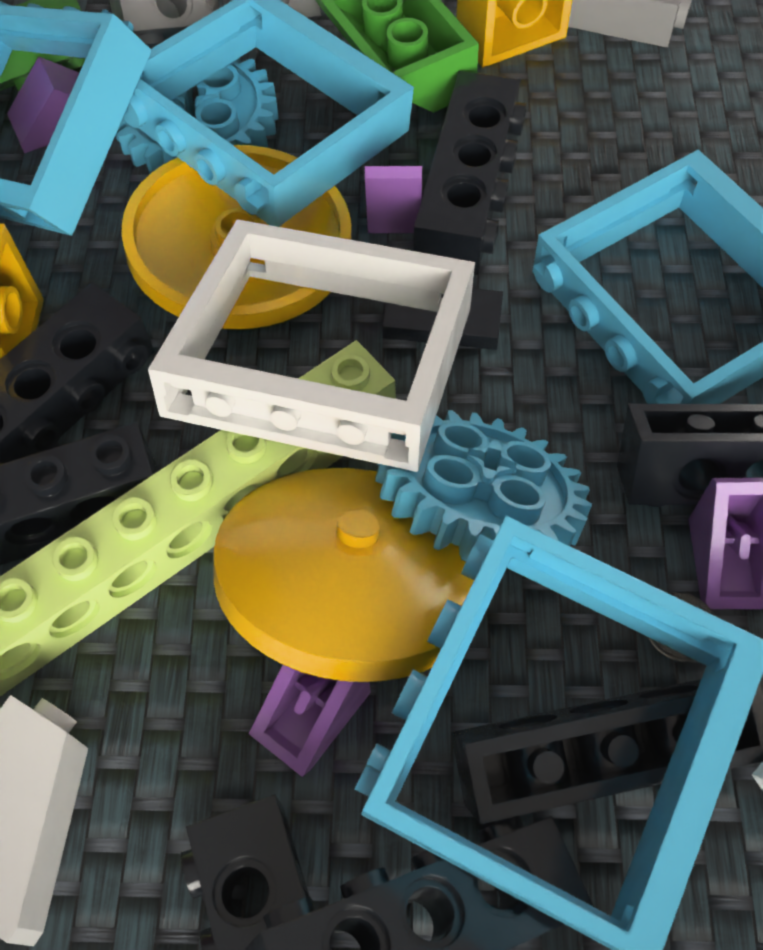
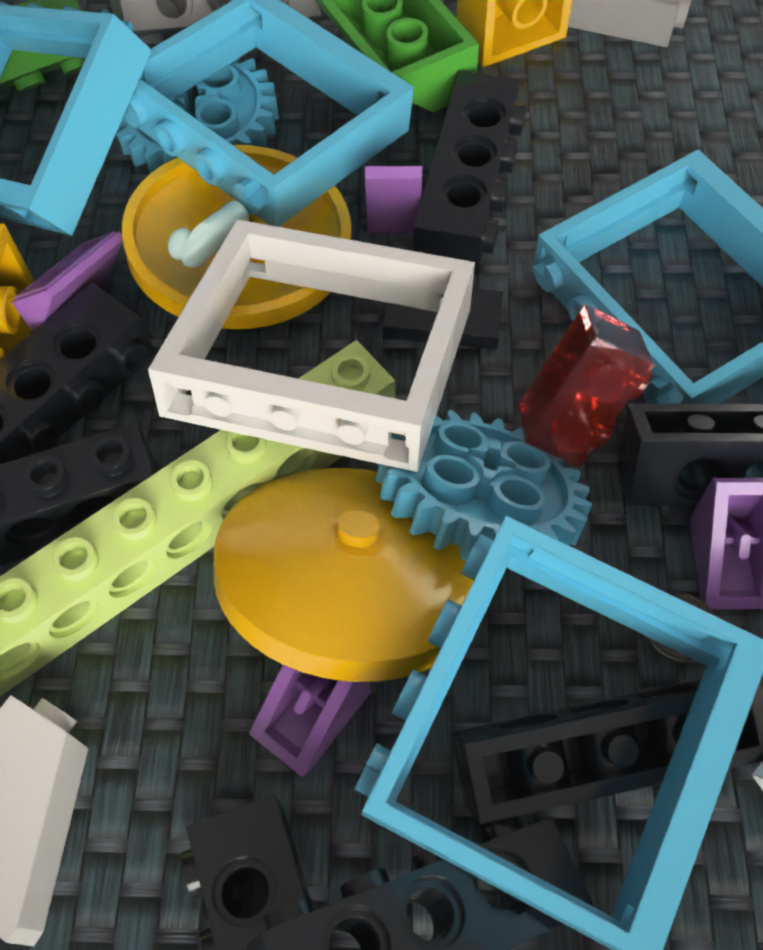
(41, 103): medium lavender slope -> none
(62, 282): none -> medium lavender slope
(206, 238): none -> light aqua arm
(585, 386): none -> clear red brick

